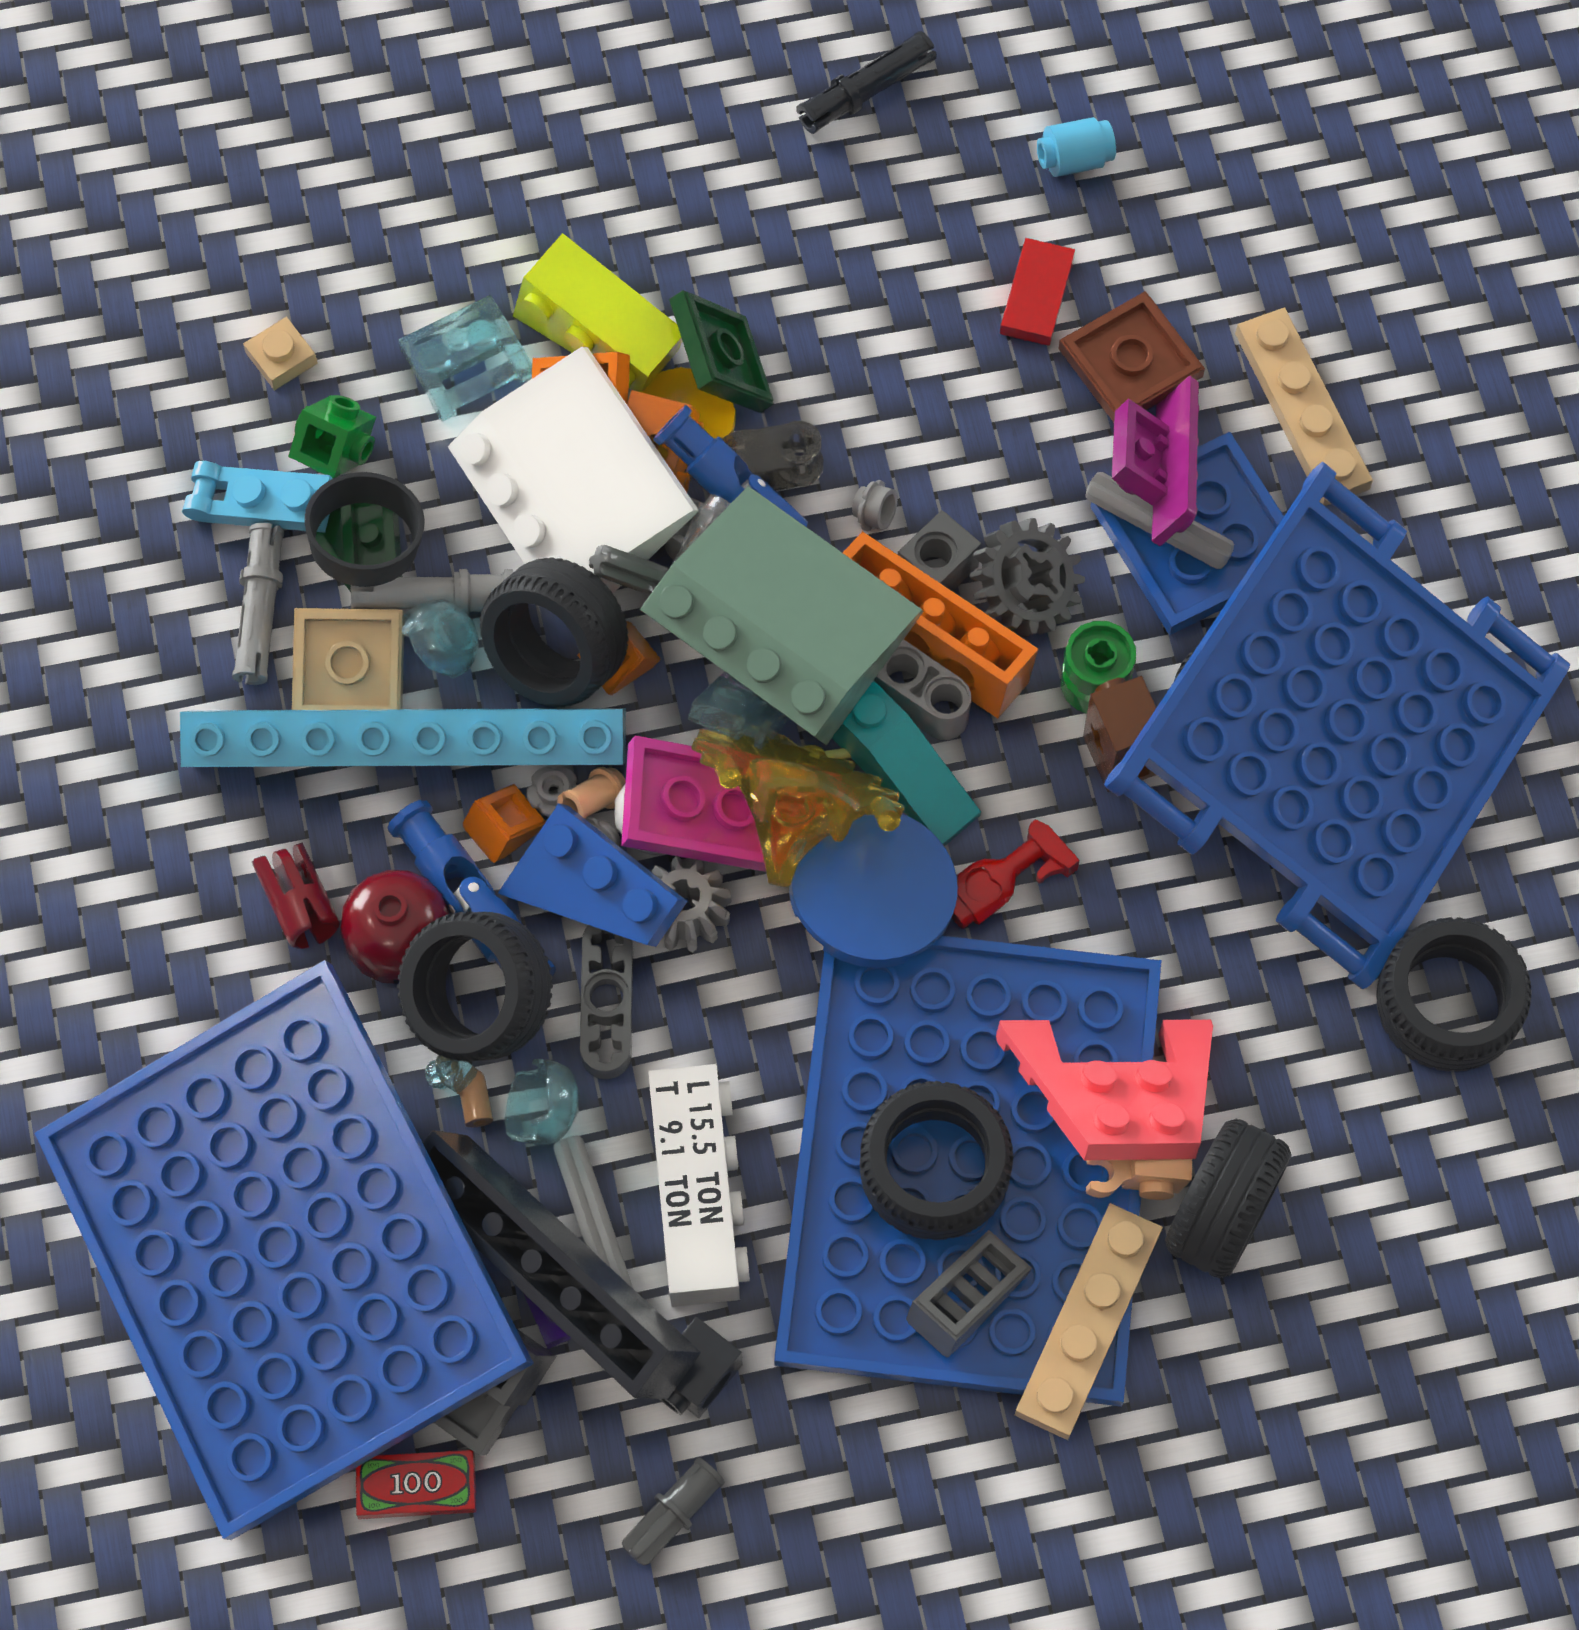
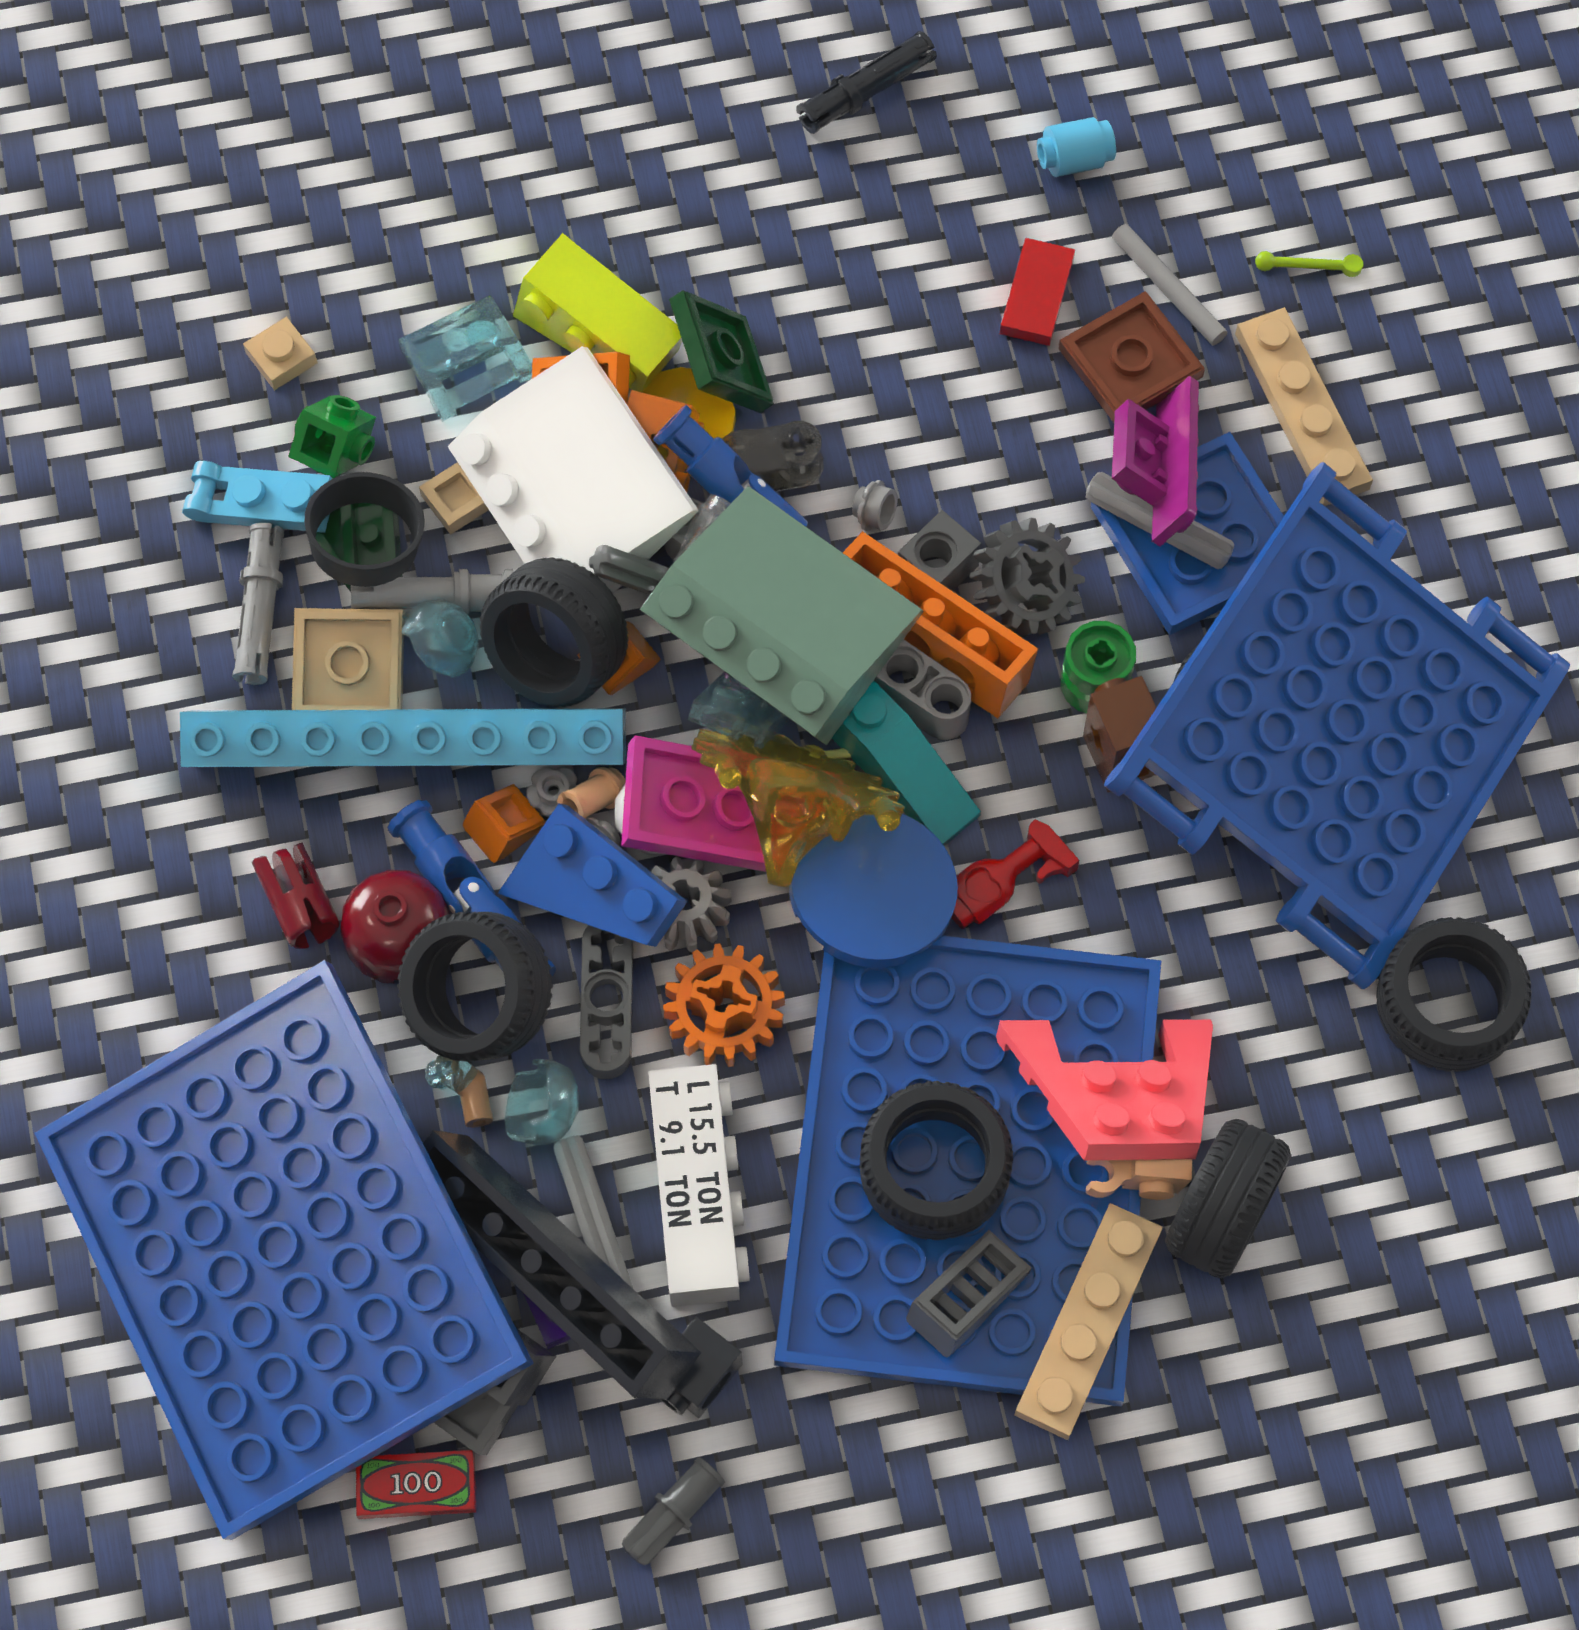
(453, 498): none -> tan plate
(743, 1014): none -> orange gear
(1169, 284): none -> light grey bar
(1350, 265): none -> lime hinge

